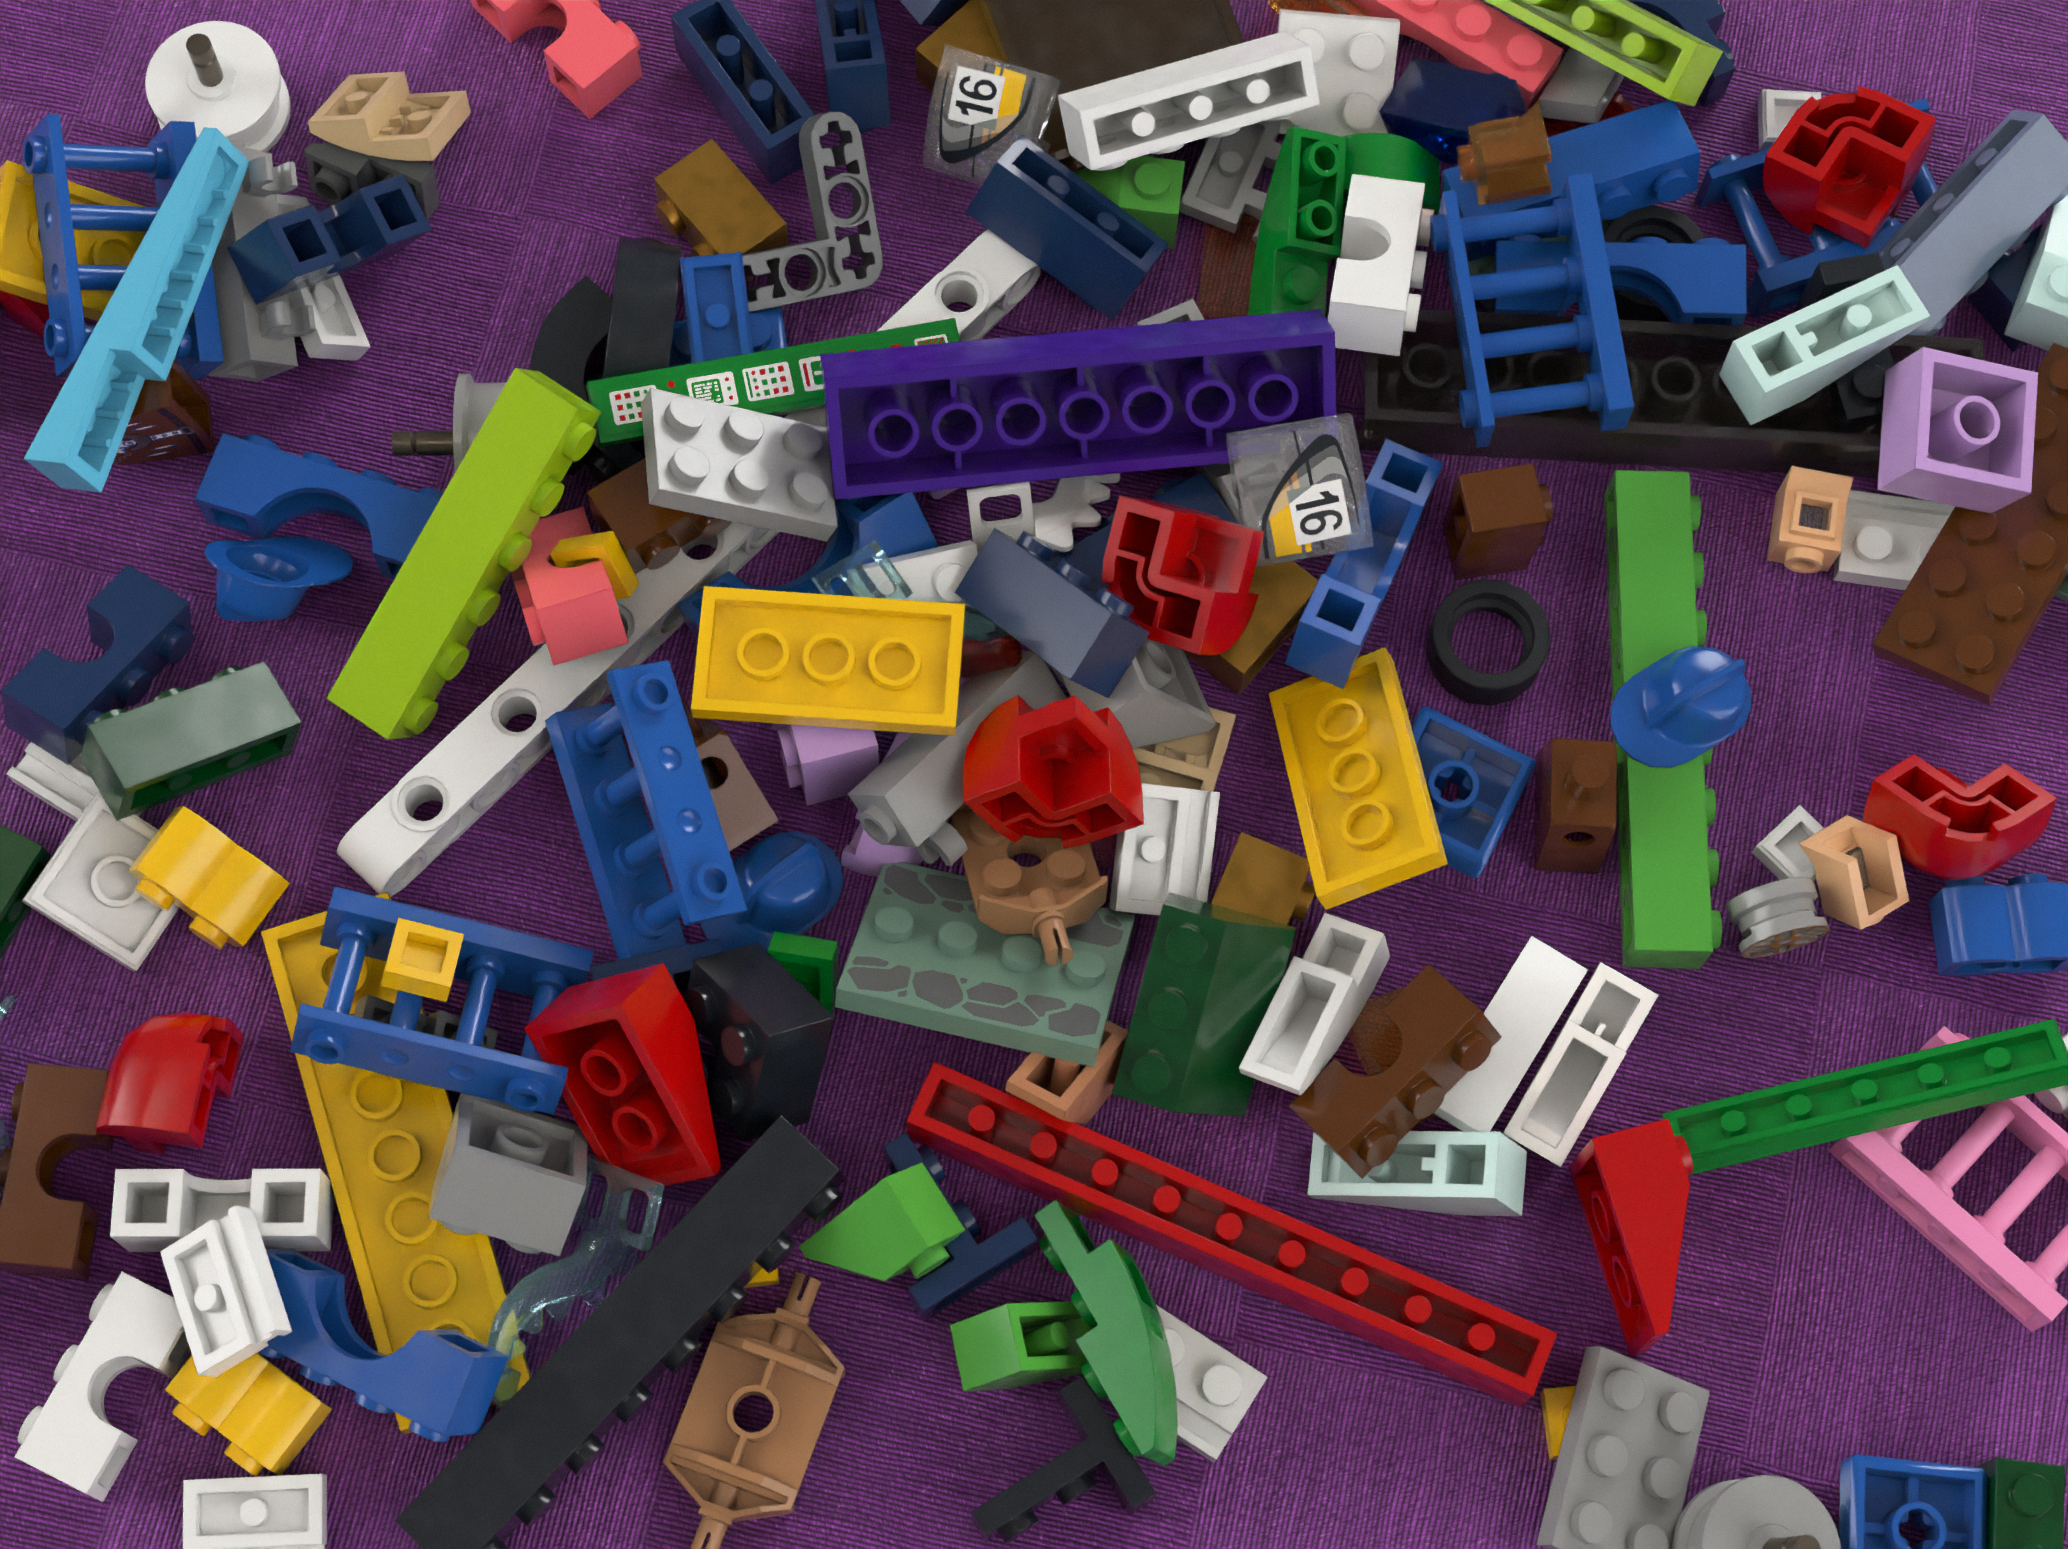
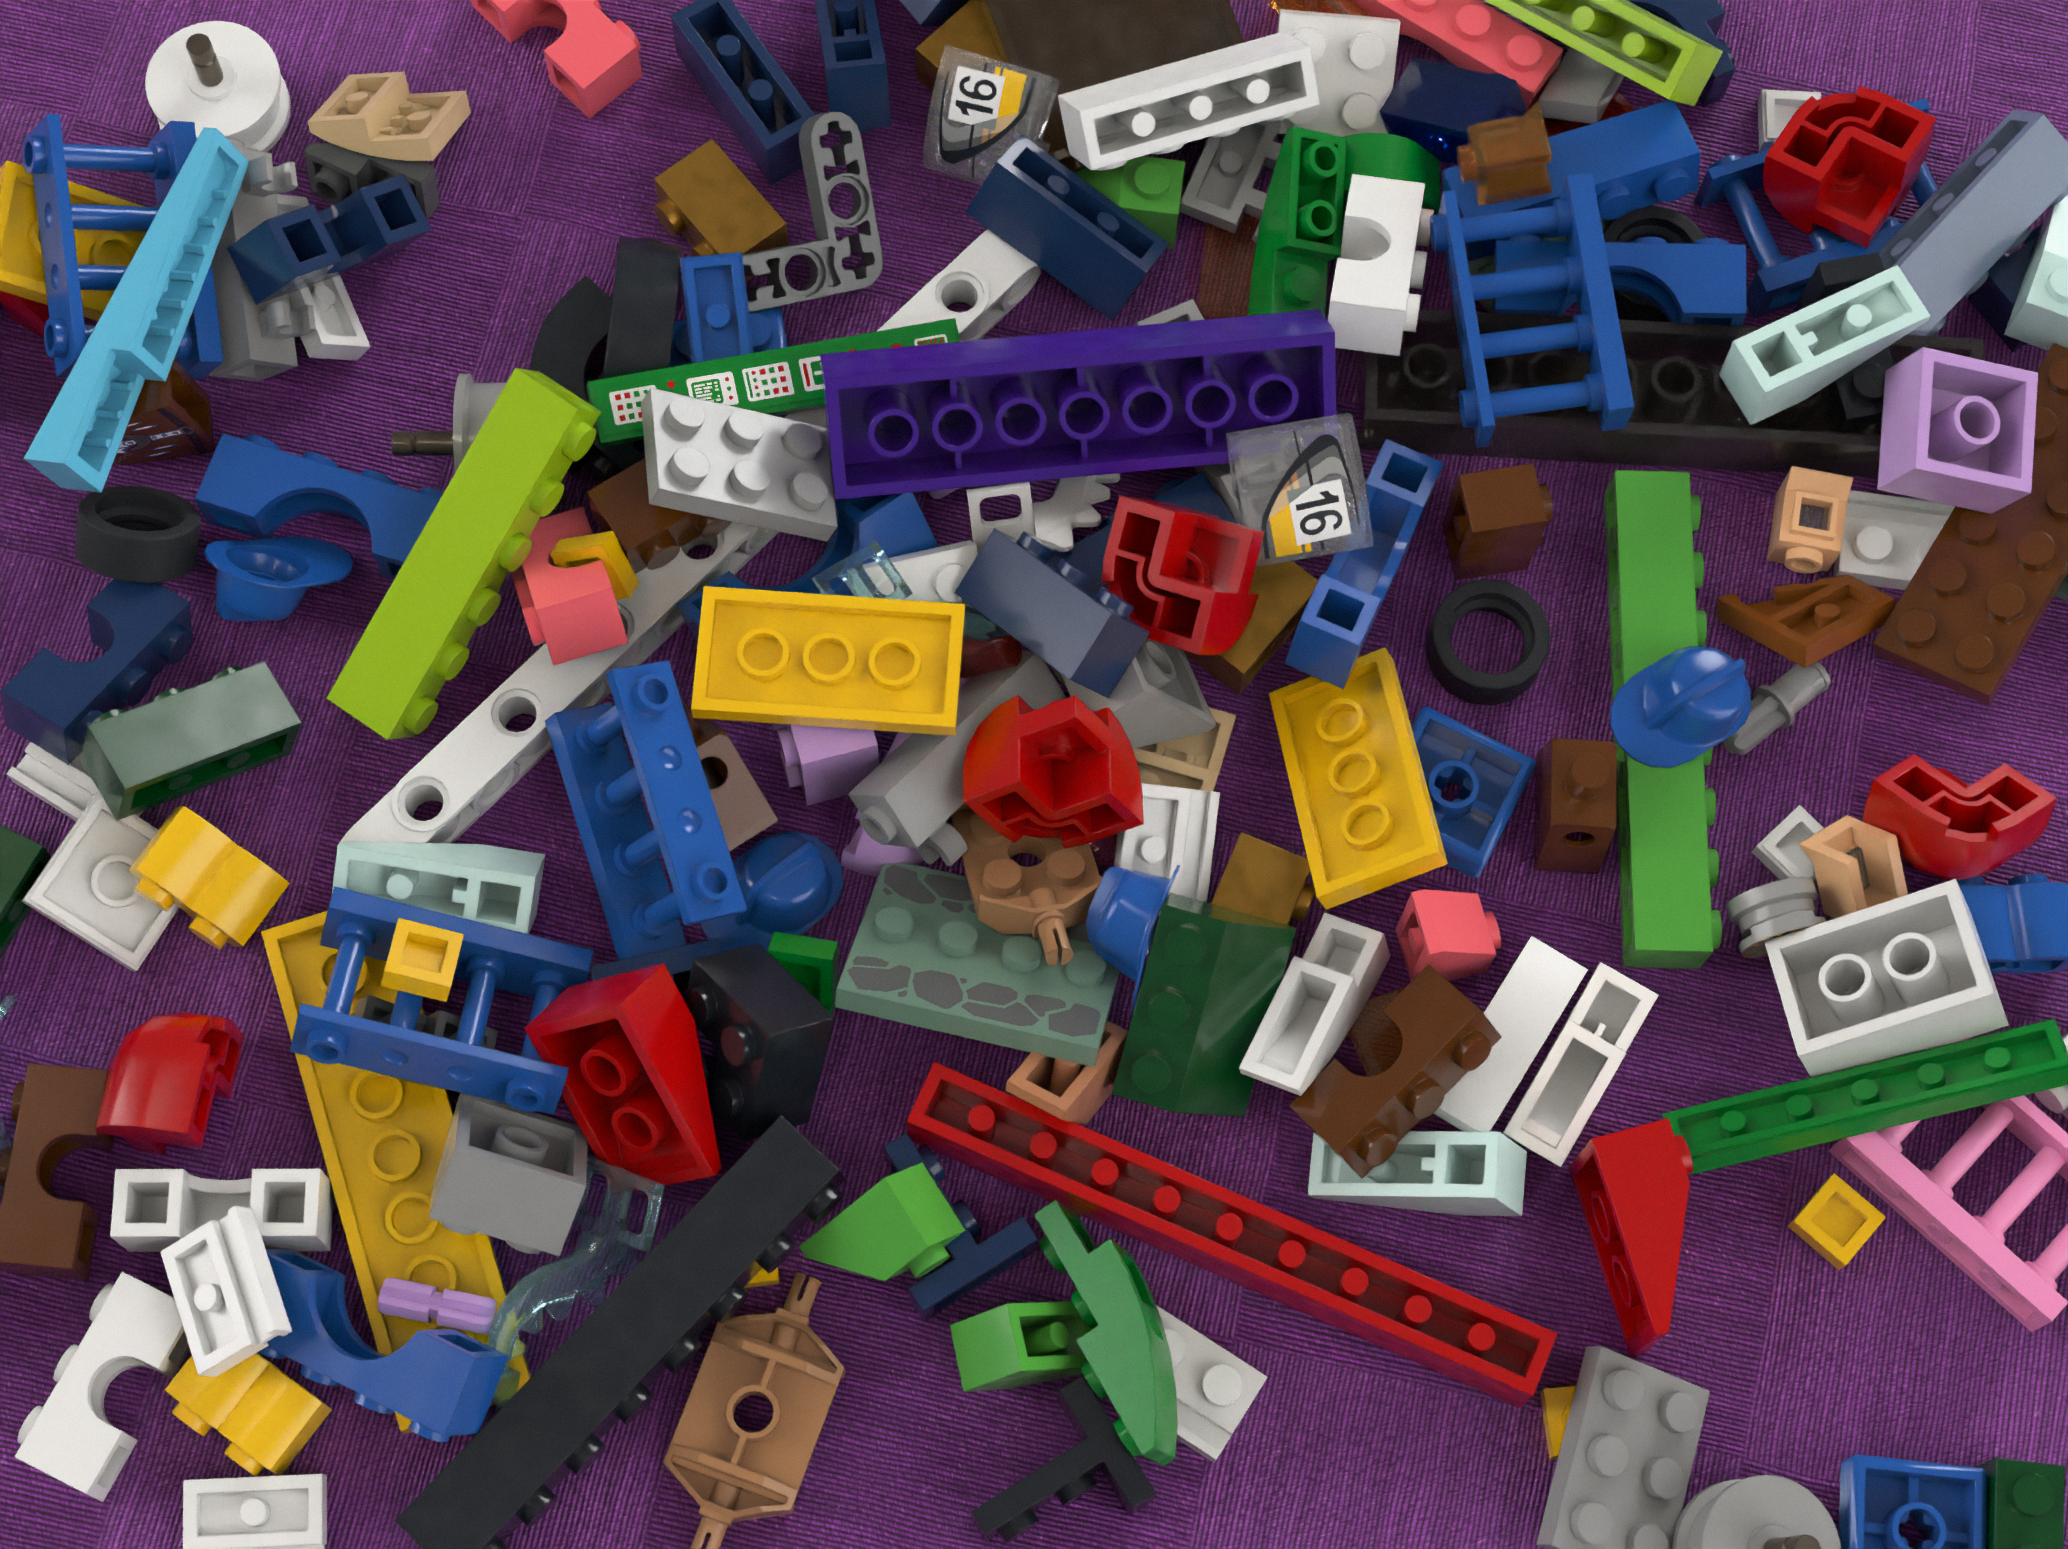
(137, 534): none -> black tyre
(425, 1303): none -> lavender piece
(450, 878): none -> light aqua slope
(1124, 919): none -> blue piece
(1447, 933): none -> coral slope
(1777, 704): none -> light grey axle
(1809, 618): none -> dark orange wing
(1836, 1221): none -> yellow plate
(1886, 981): none -> white brick

